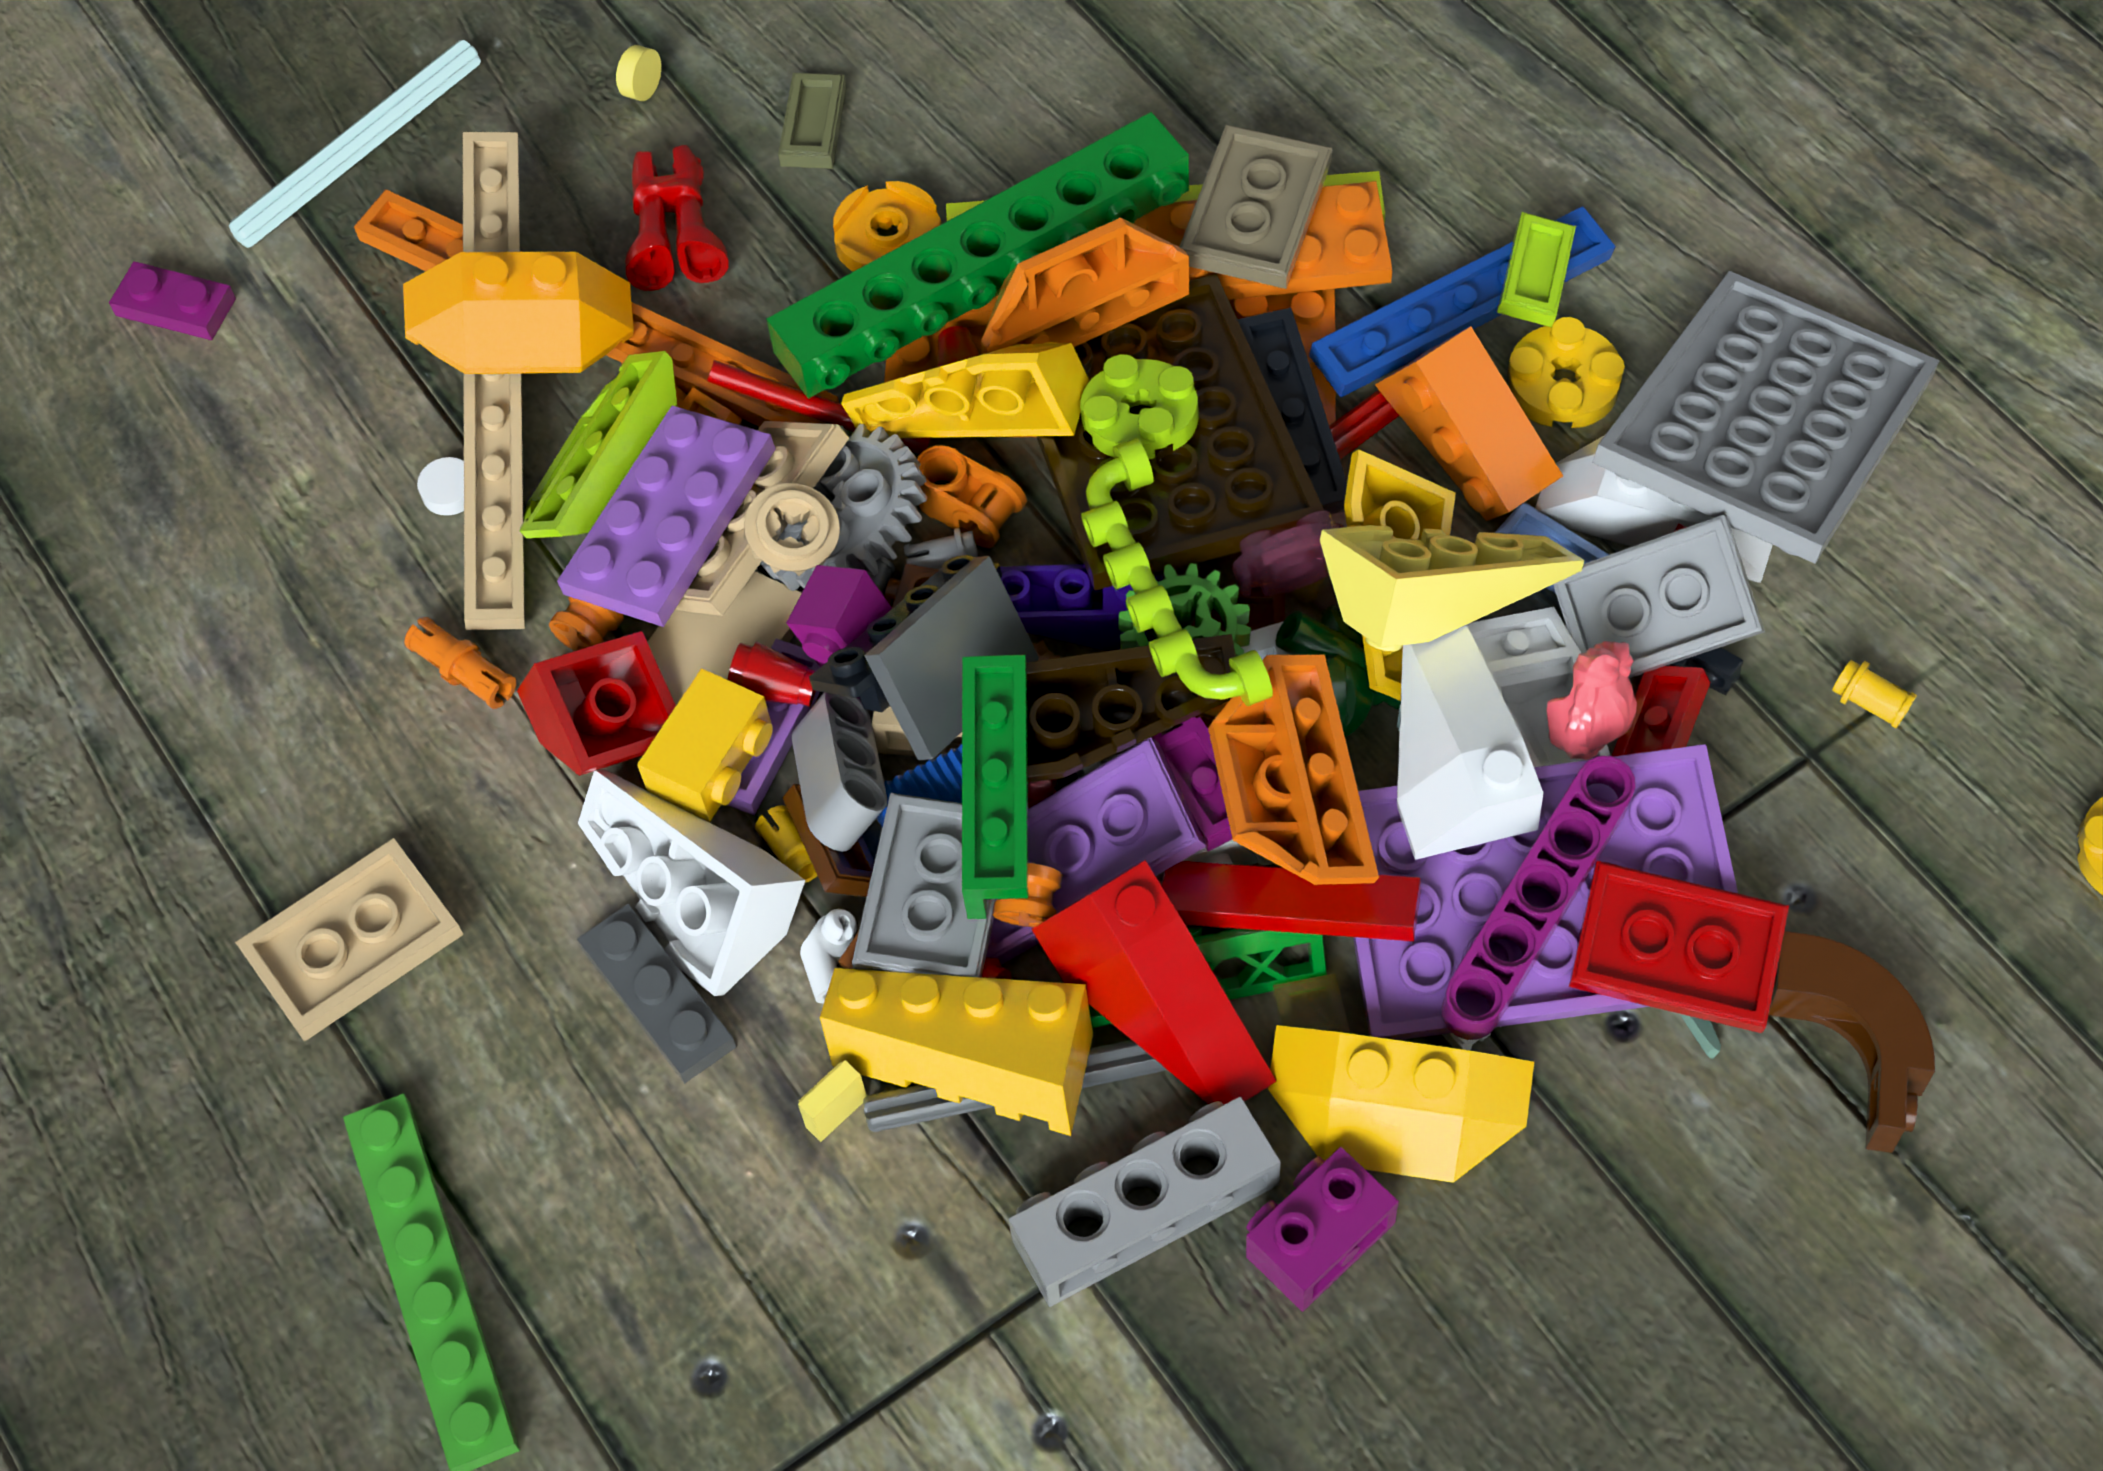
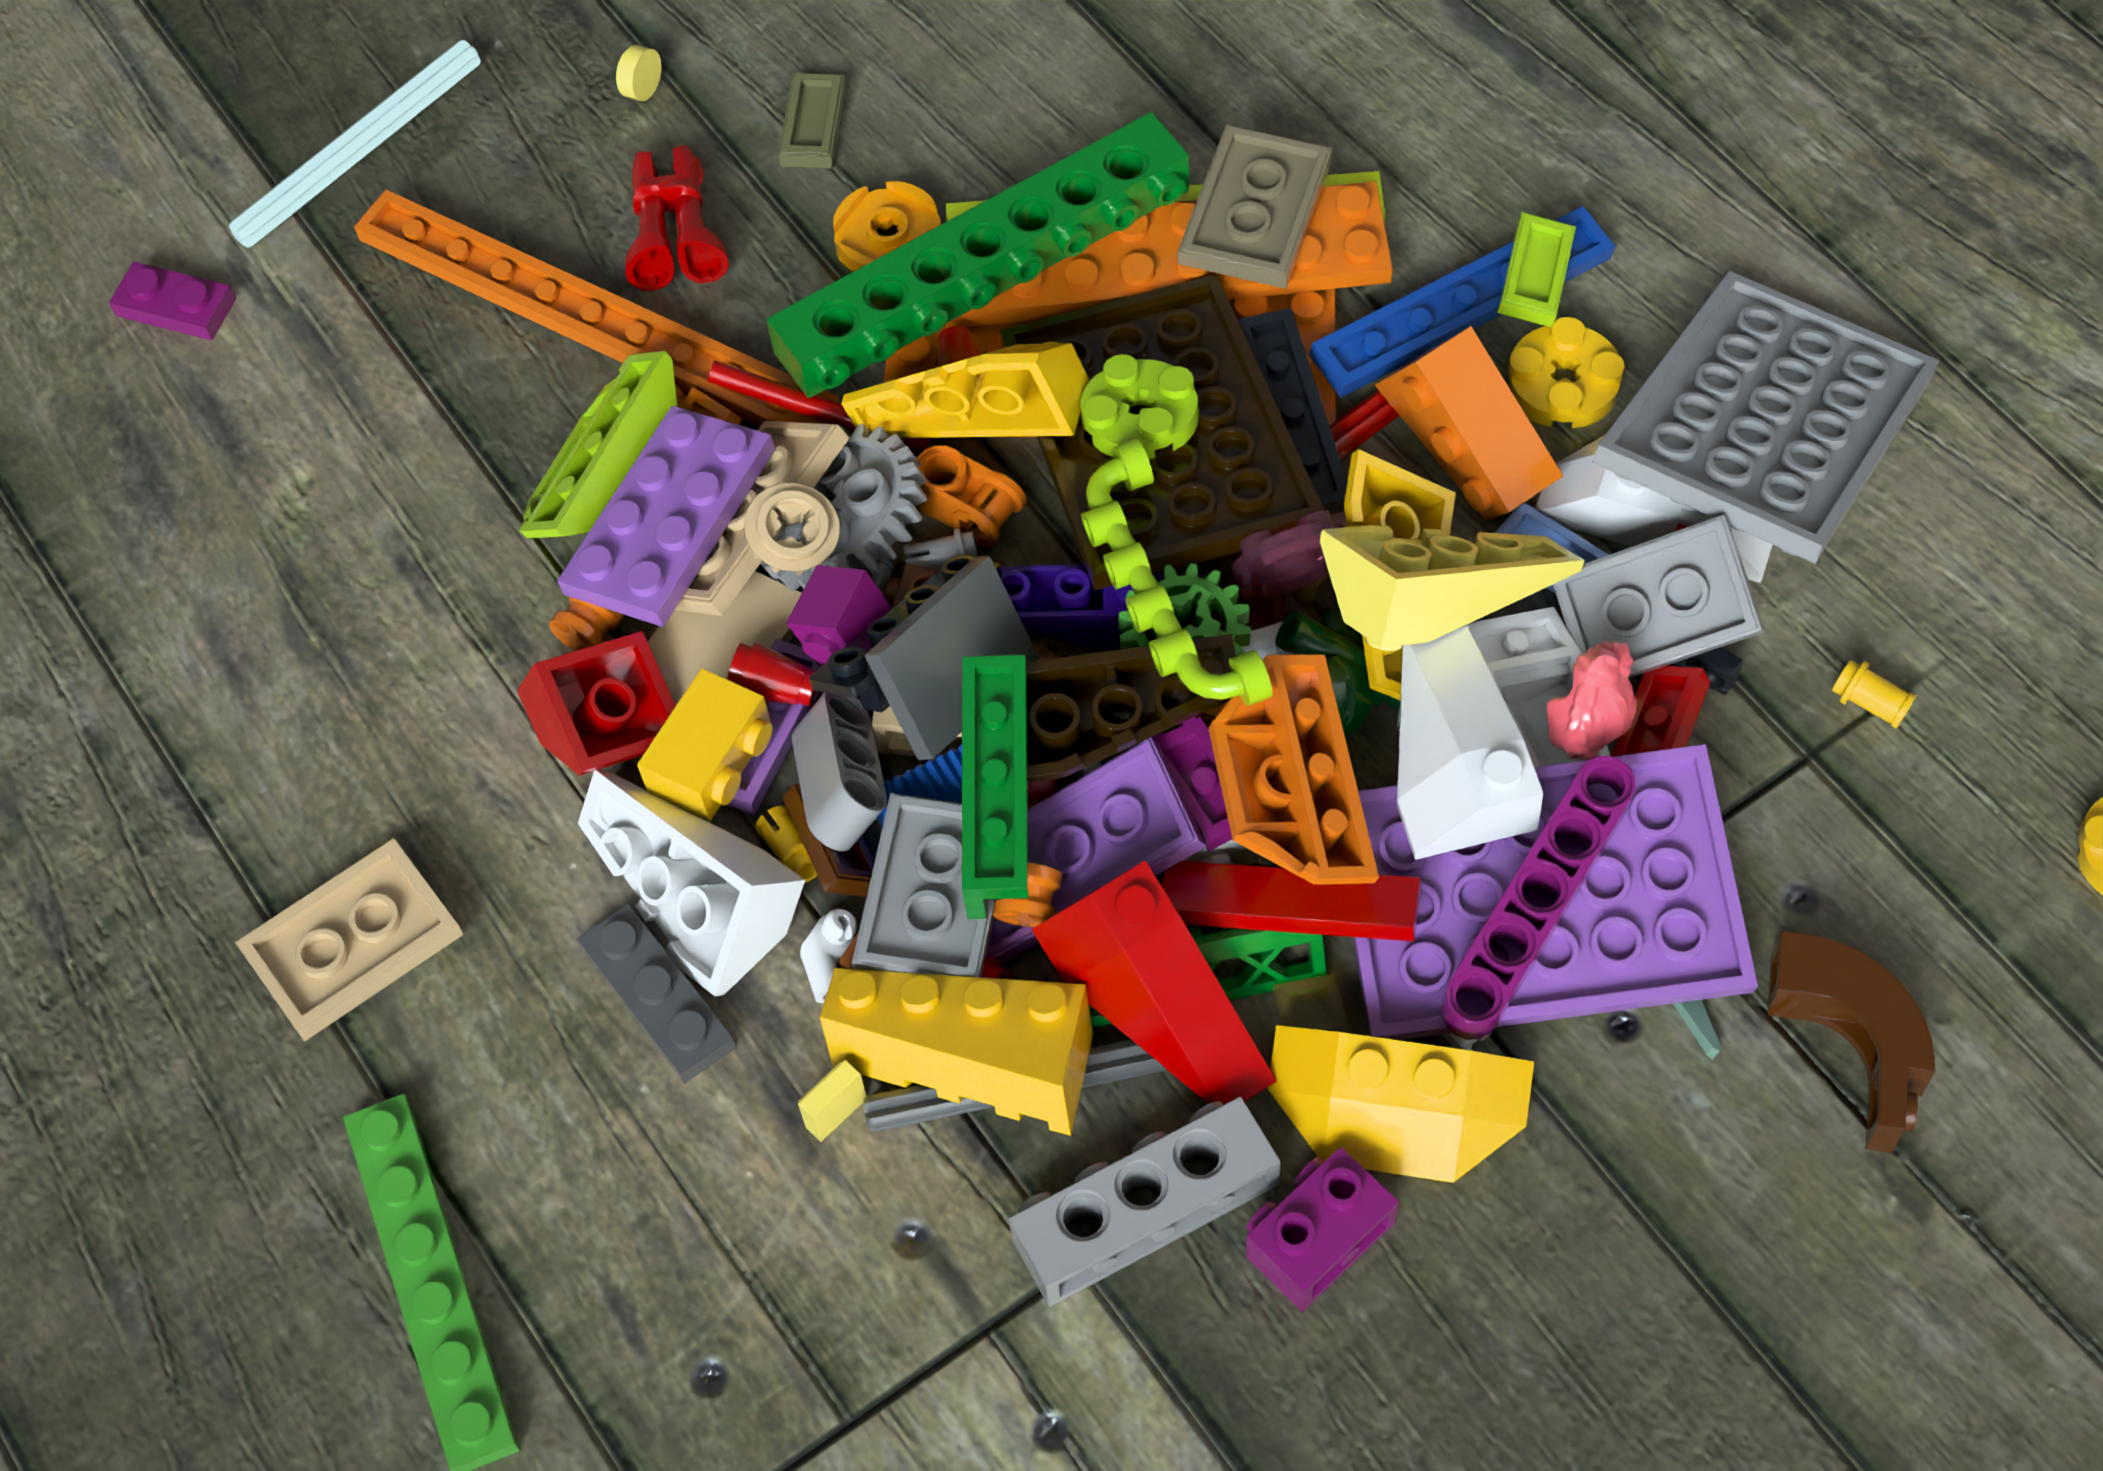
(443, 486): white tile -> none
(460, 662): orange pin -> none
(492, 406): tan plate -> none
(518, 312): light orange wedge -> none
(1087, 287): orange wedge -> none
(1679, 946): red tile -> none

